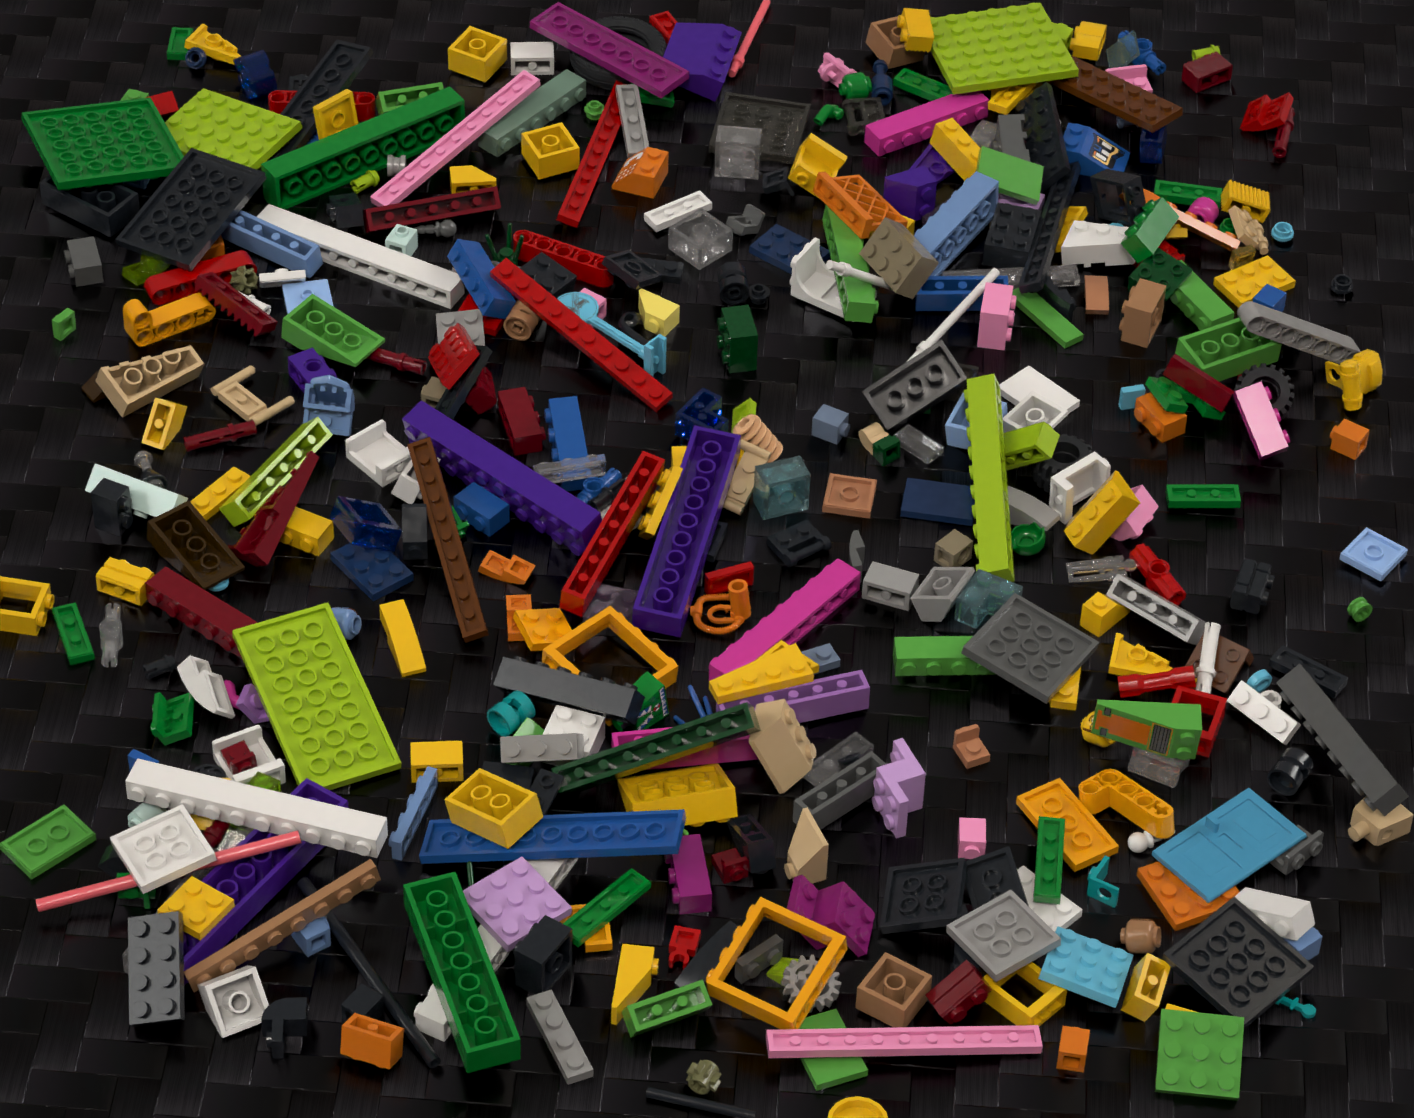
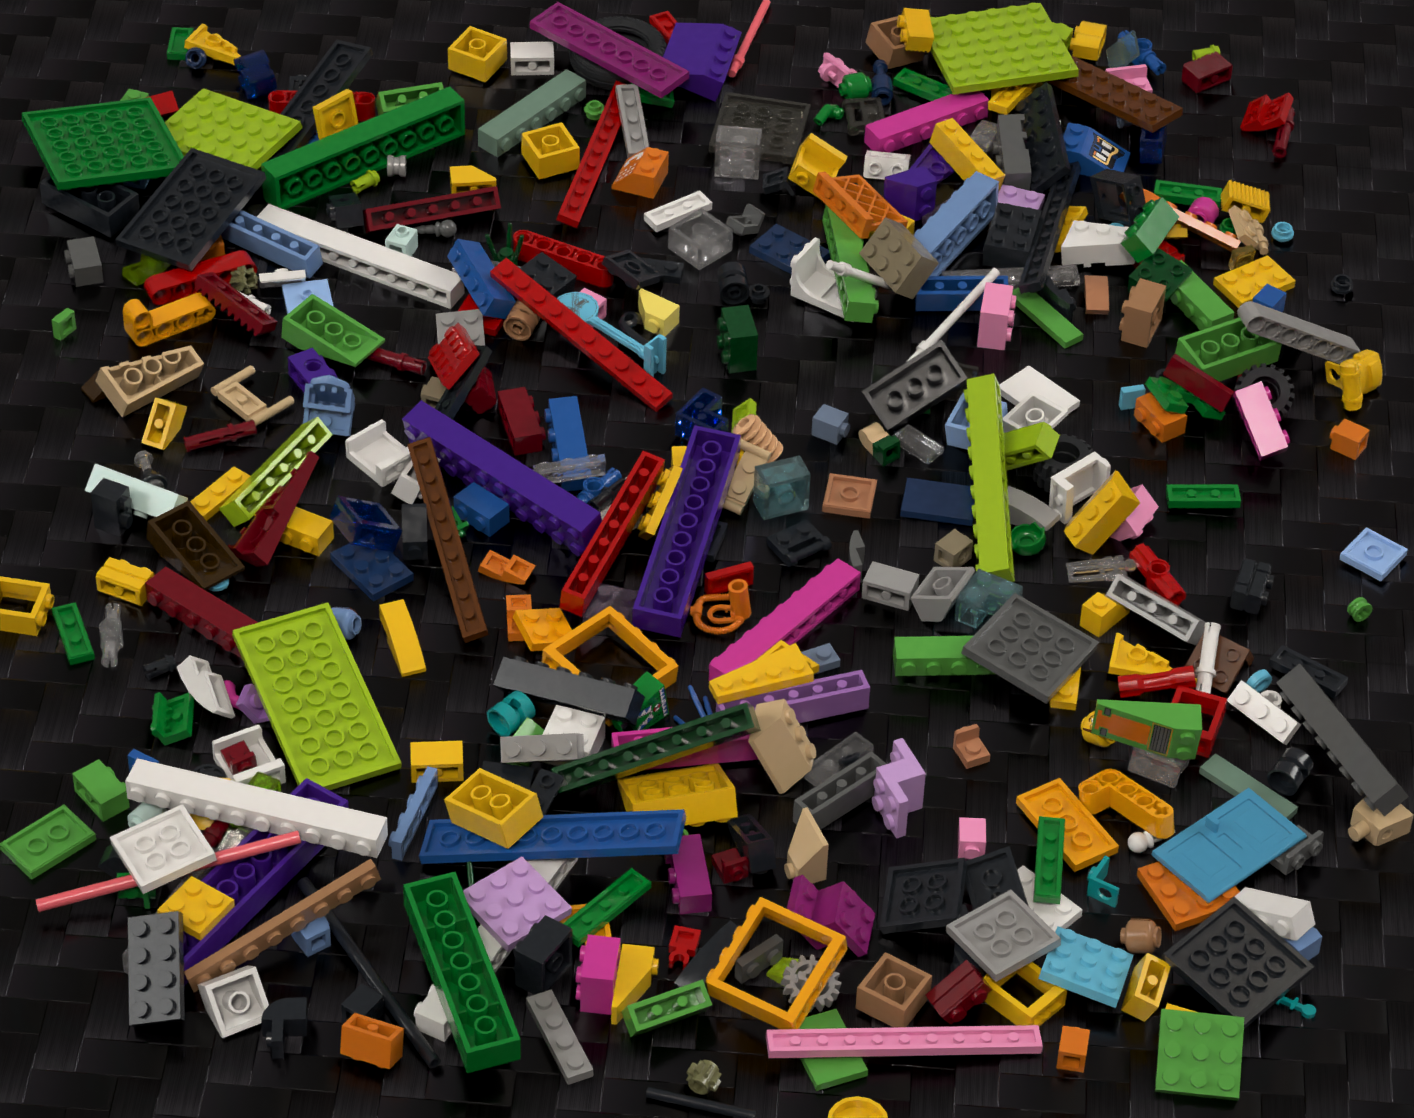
(101, 790): none -> bright green brick
(456, 140): bright pink plate -> none
(597, 973): none -> dark pink brick
(883, 164): none -> white bracket
(1015, 176): bright green tile -> none
(1236, 781): none -> sand green tile

